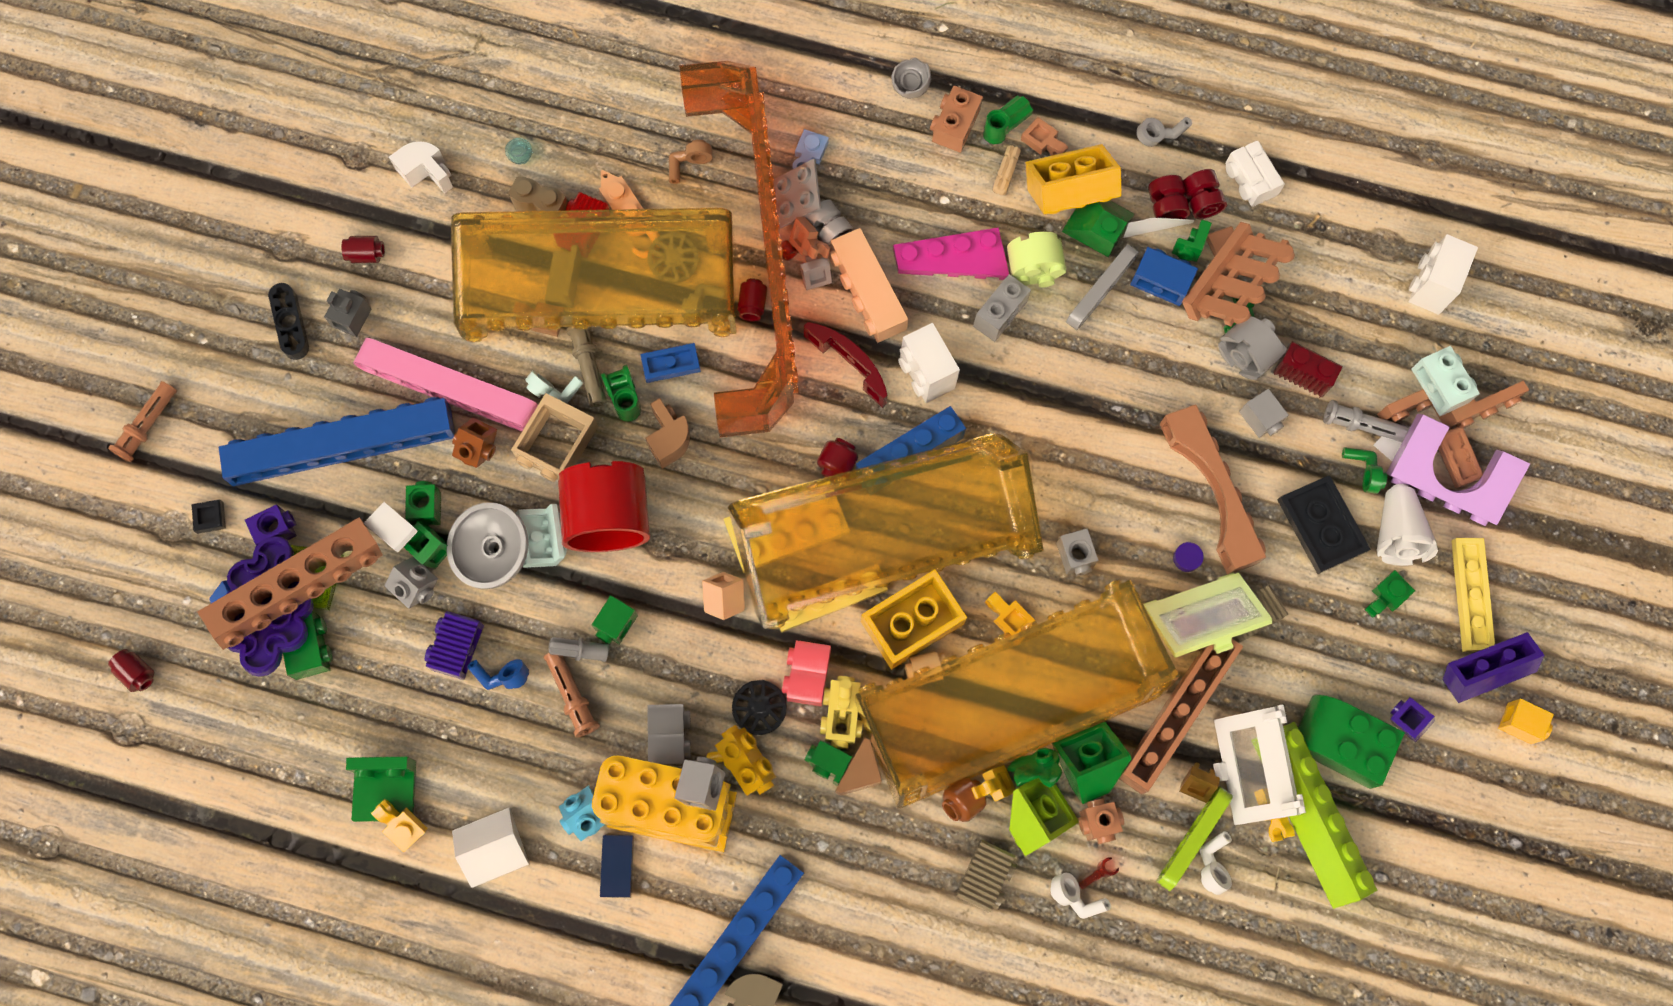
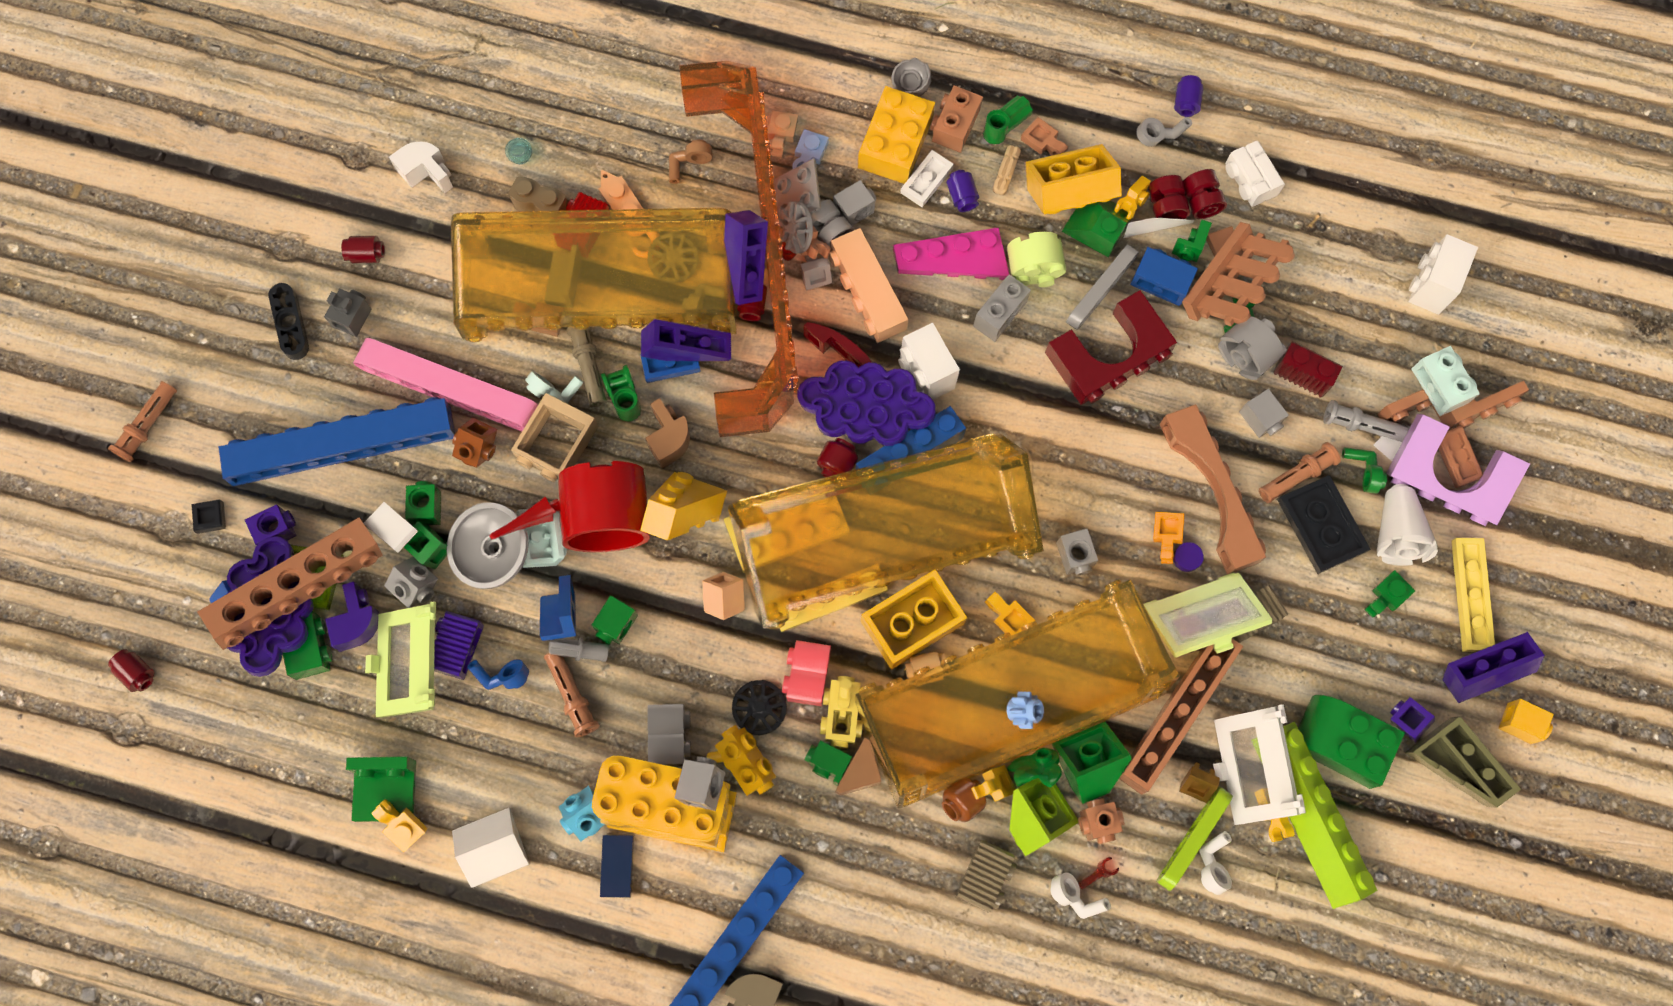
(356, 625): none -> dark purple brick
(404, 661): none -> yellowish green piece
(537, 514): none -> red piece
(559, 612): none -> blue panel
(680, 505): none -> yellow wedge
(684, 342): none -> dark purple slope
(746, 251): none -> dark purple slope
(781, 130): none -> tan plate
(795, 228): none -> light grey wheel
(855, 202): none -> light grey brick
(866, 403): none -> dark purple plate
(896, 135): none -> yellow brick
(927, 178): none -> white plate
(963, 190): none -> dark purple brick
(1025, 710): none -> light blue gear
(1091, 378): none -> dark red arch
(1135, 197): none -> yellow plate
(1168, 530): none -> light orange plate
(1188, 96): none -> dark purple brick
(1310, 466): none -> nougat pin
(1465, 762): none -> olive wedge

